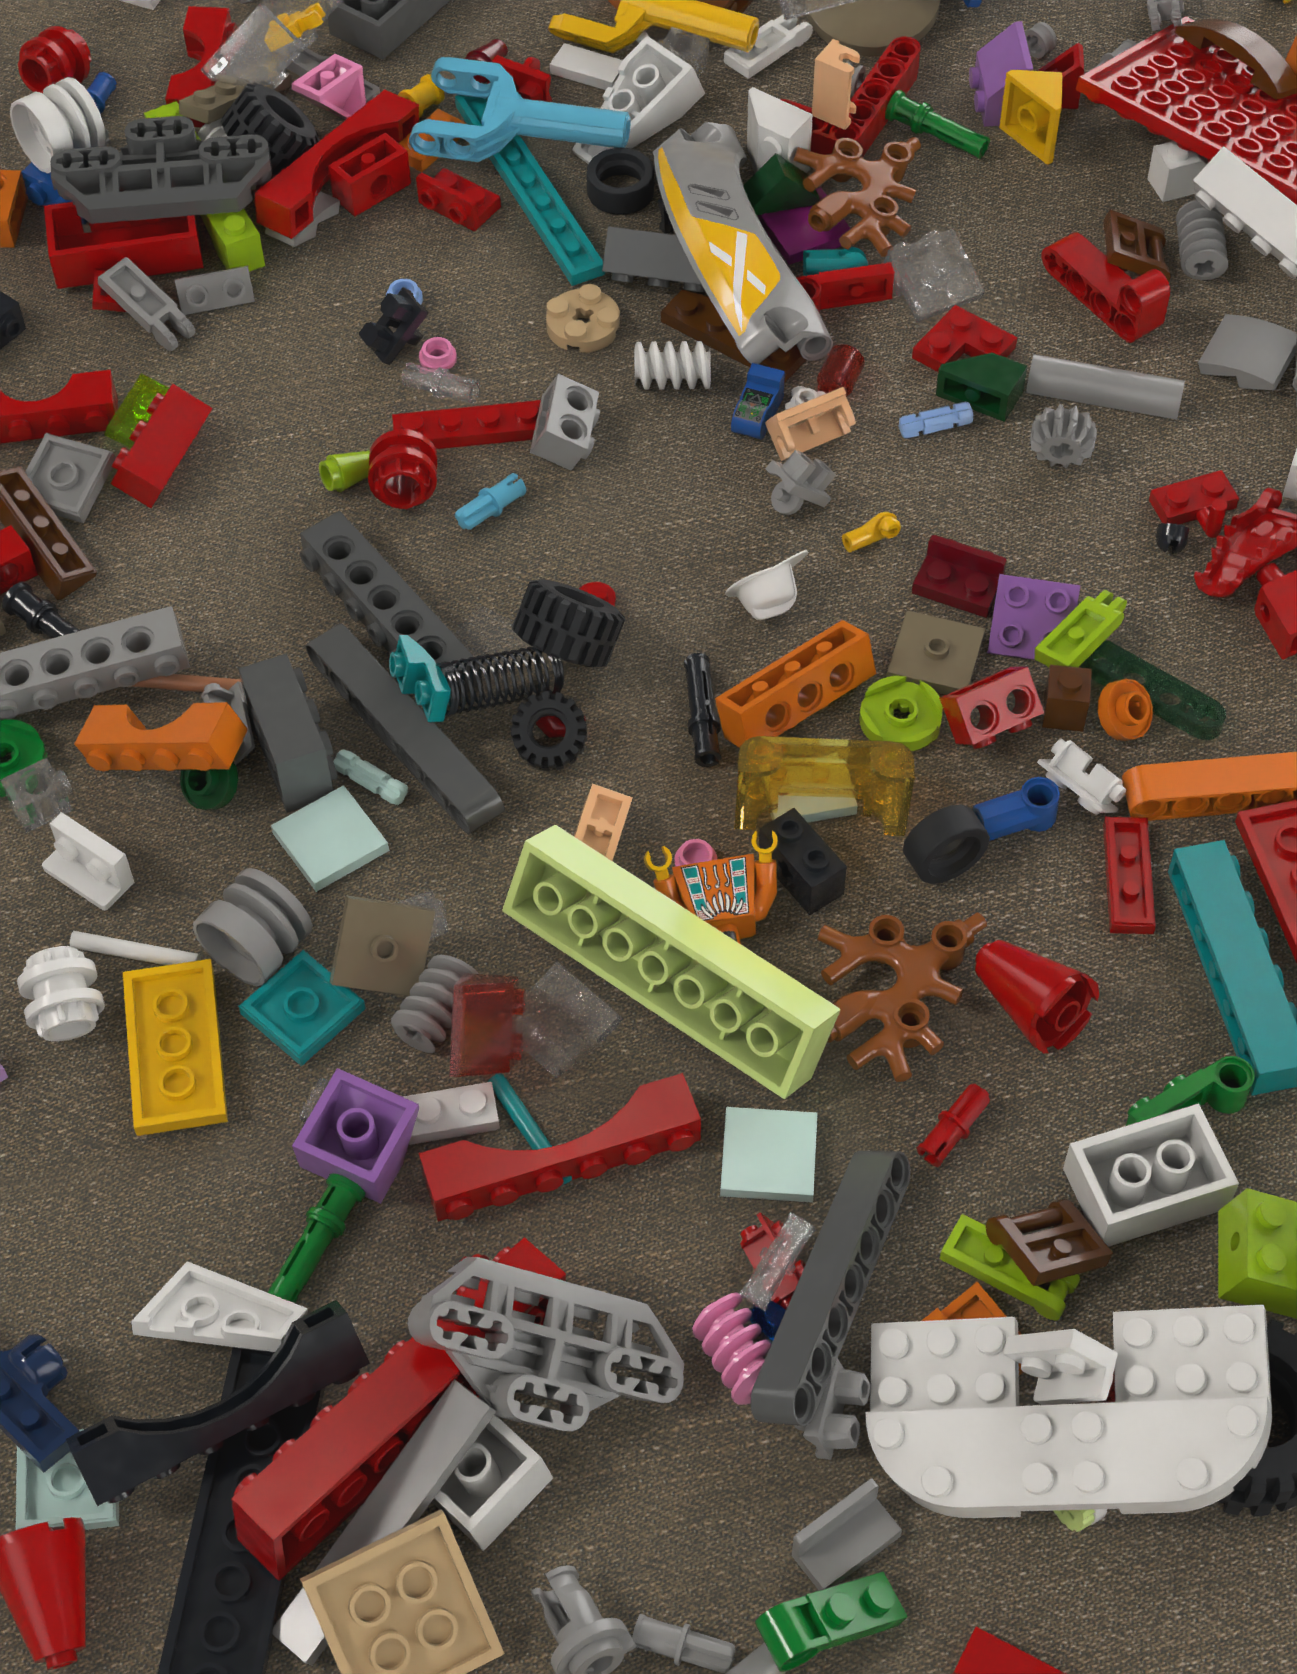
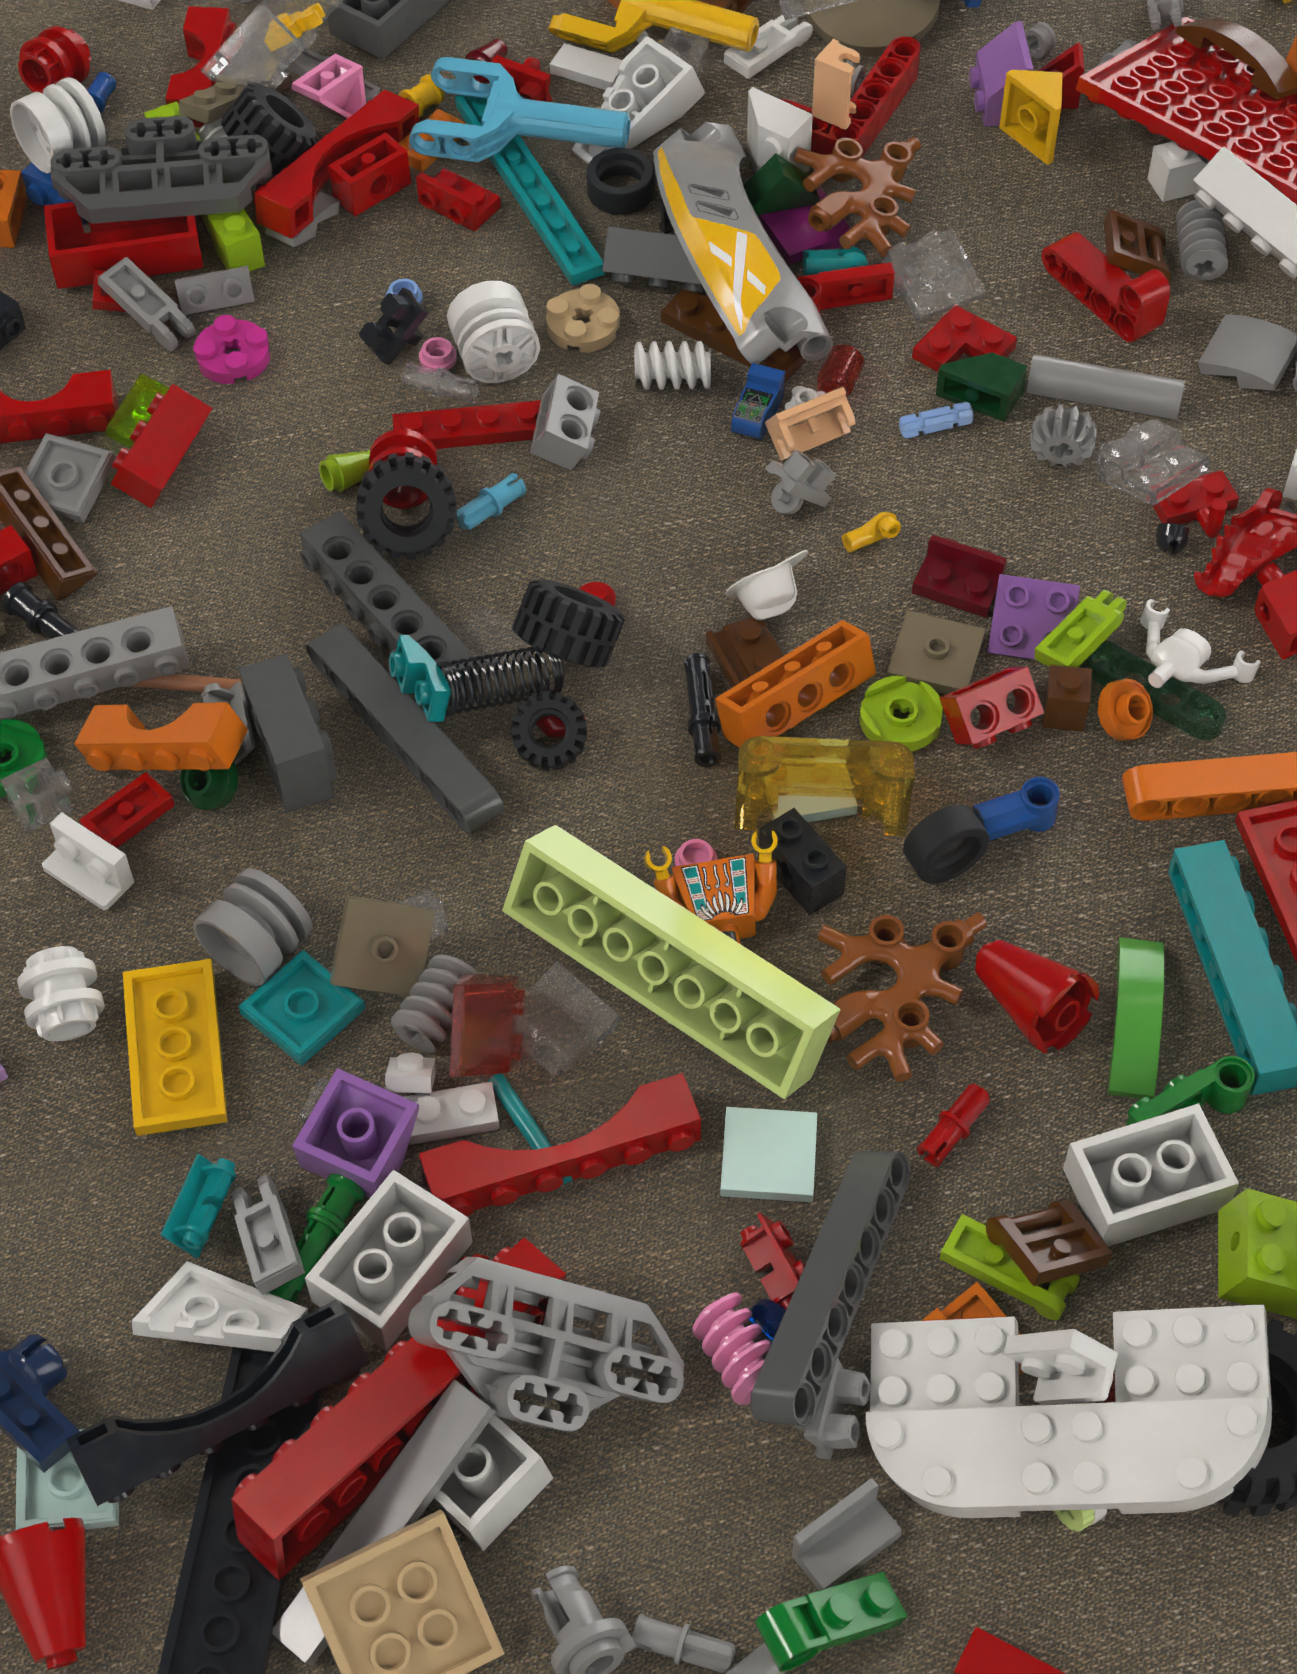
(128, 810): none -> red plate
(130, 949): white bar -> none
(198, 1204): none -> teal hinge
(232, 334): none -> dark pink plate
(267, 1237): none -> light grey hinge
(330, 838): light aqua tile -> none
(370, 777): light aqua axle -> none
(390, 1258): none -> white brick
(399, 538): none -> black tyre
(410, 1074): none -> white plate
(493, 332): none -> white wheel
(603, 820): light nougat hinge -> none
(743, 649): none -> reddish brown plate
(777, 1261): clear pin -> none
(923, 119): green pin -> none
(1094, 789): white hinge -> none
(1129, 875): red tile -> none
(1137, 1018): none -> bright green slope
(1150, 462): none -> clear plate
(1185, 654): none -> white piece

